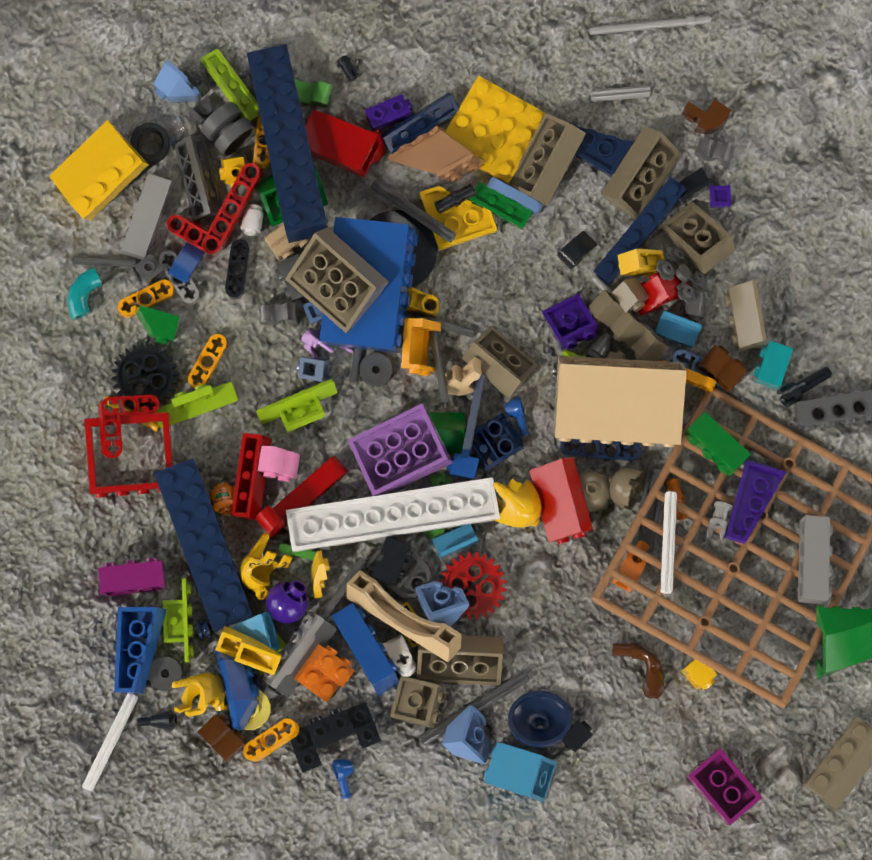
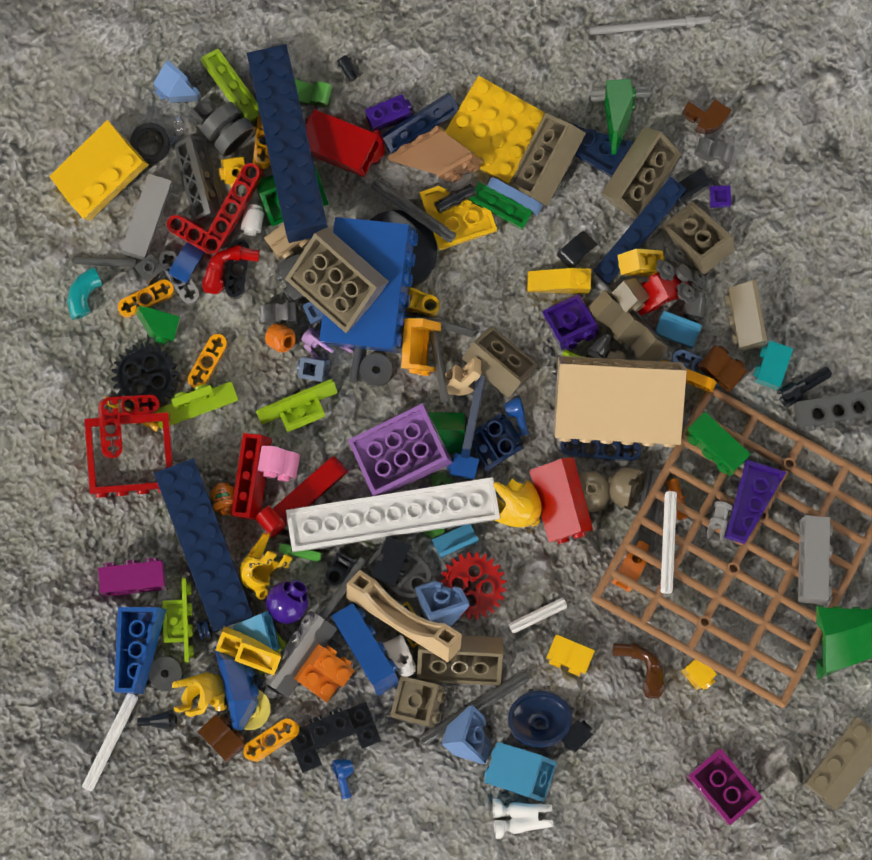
(213, 281): none -> red piece
(280, 337): none -> orange head
(318, 574): yellow slope -> none
(340, 567): none -> black piece
(523, 817): none -> white piece
(538, 615): none -> white axle
(560, 281): none -> yellow slope
(570, 655): none -> yellow brick
(618, 108): none -> green slope

